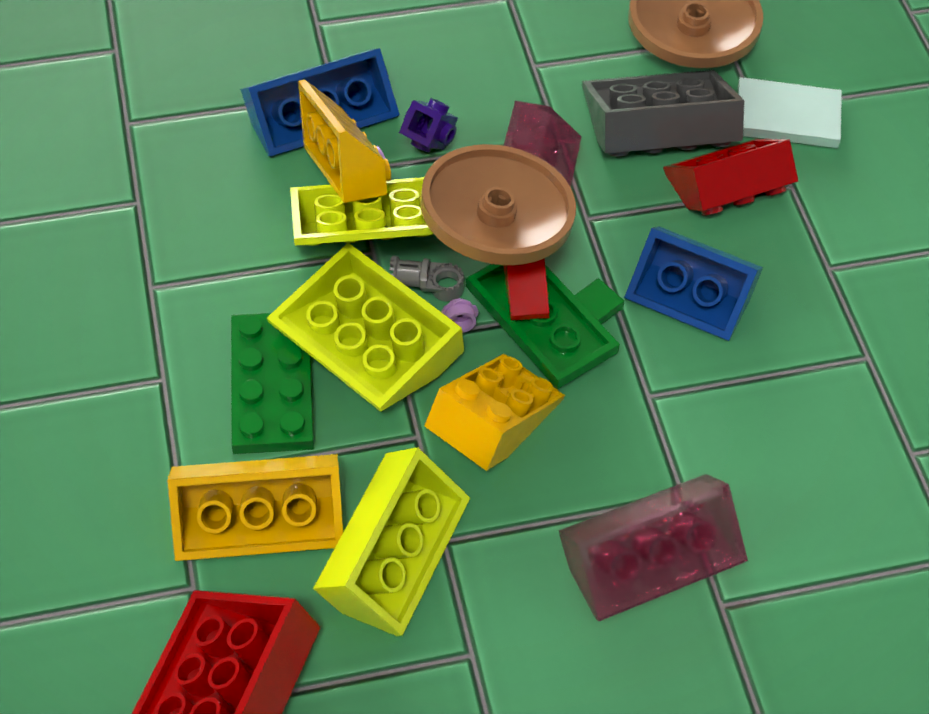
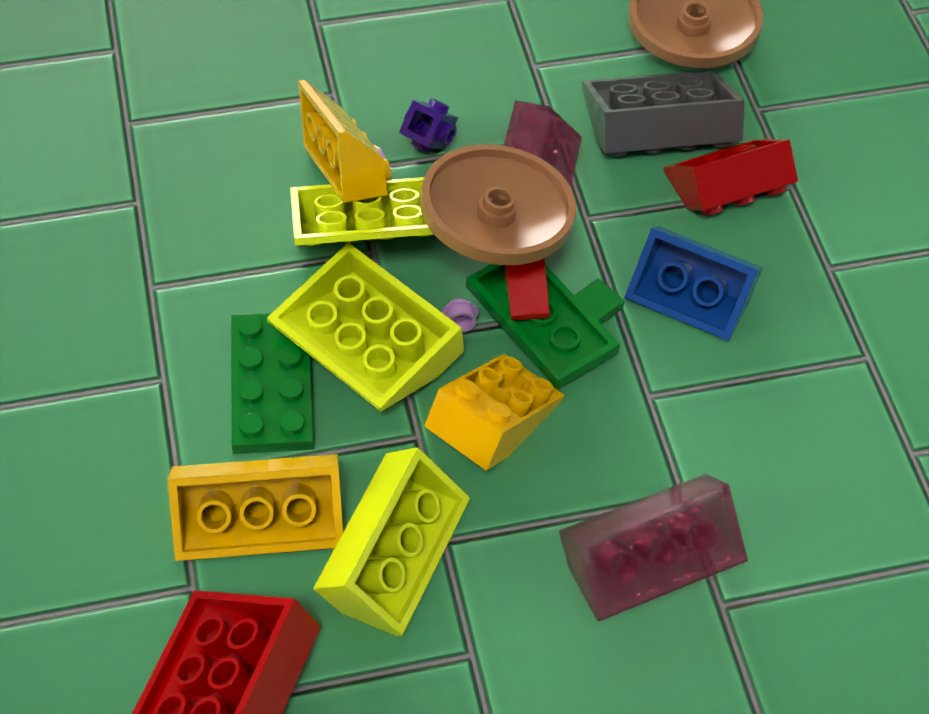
(353, 82): blue slope -> none
(426, 275): light grey connector -> none
(791, 112): light aqua tile -> none

